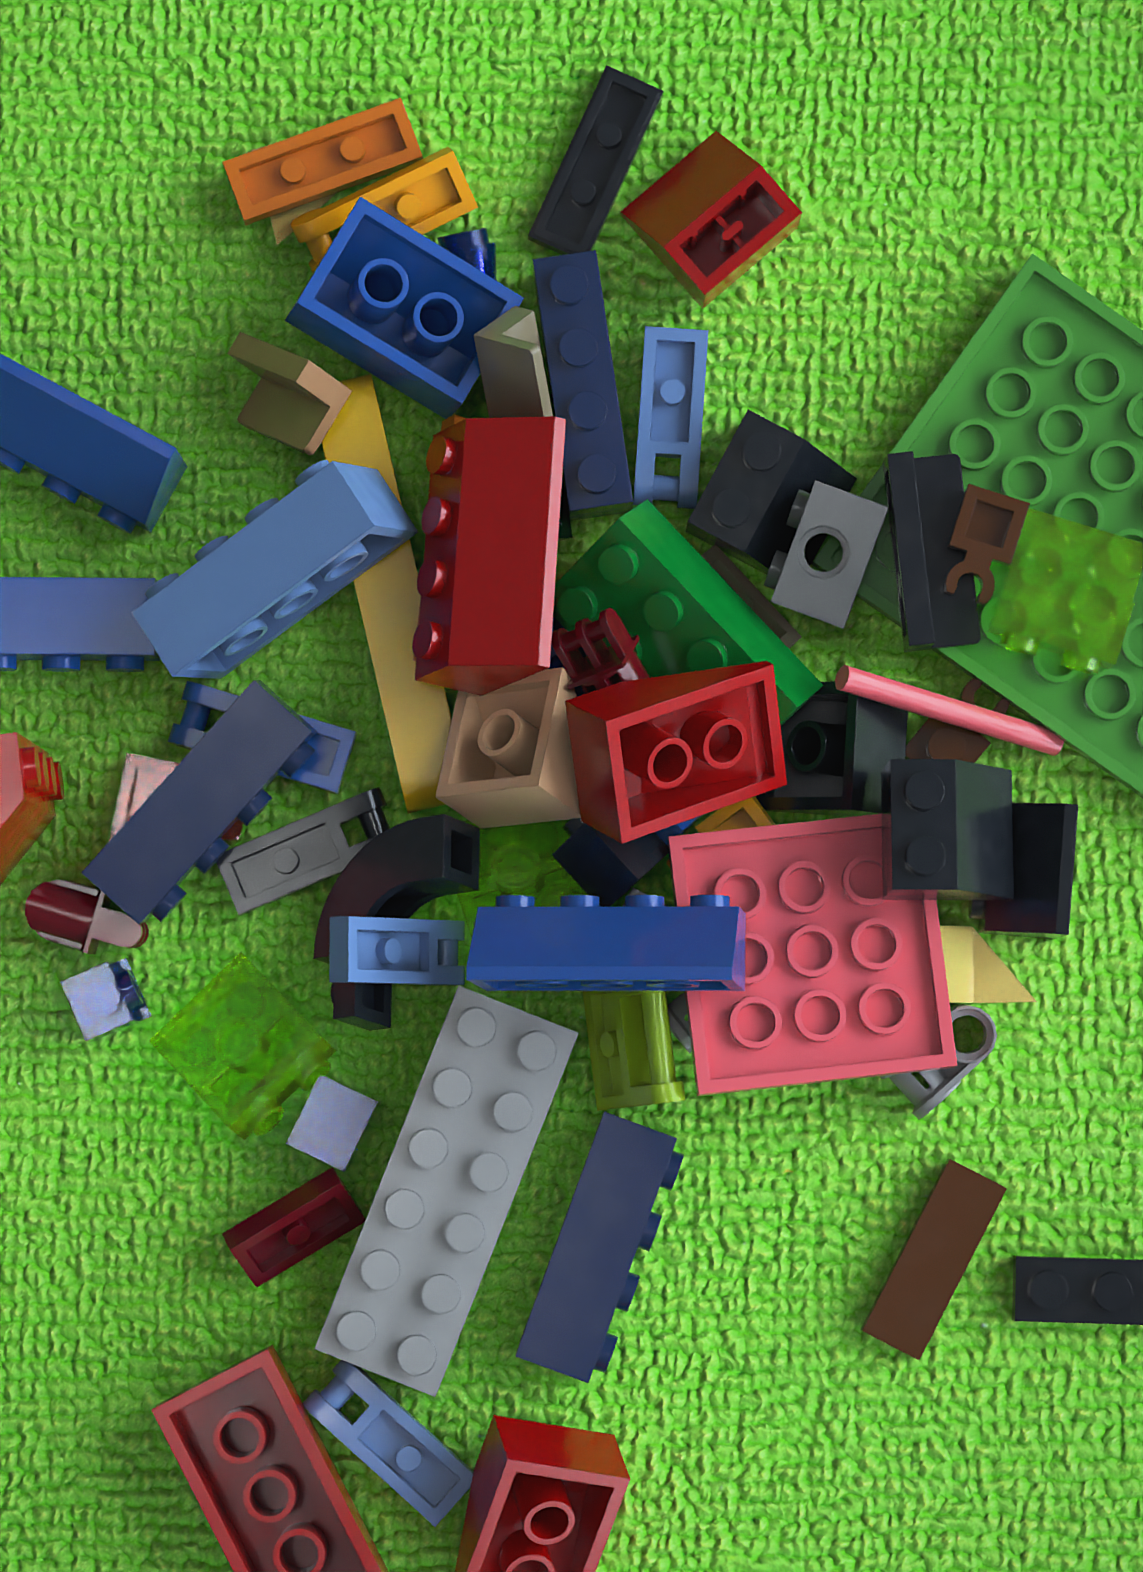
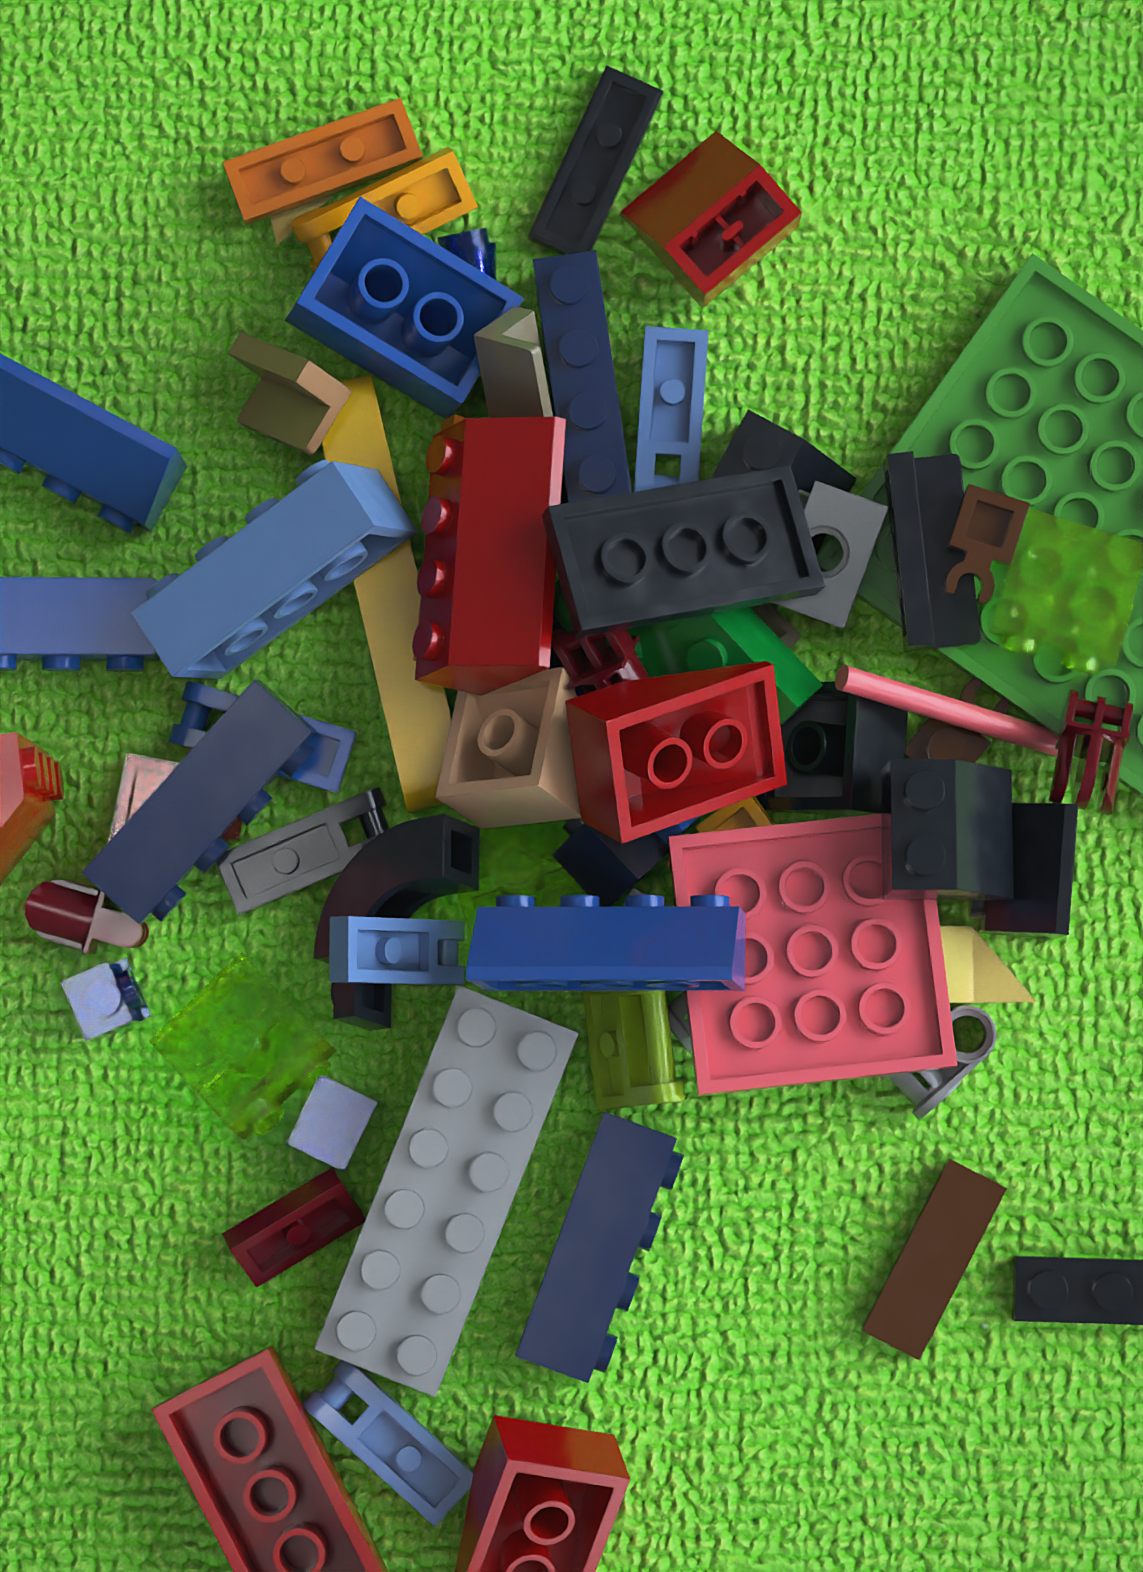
(682, 551): none -> black plate
(1091, 746): none -> dark red arm

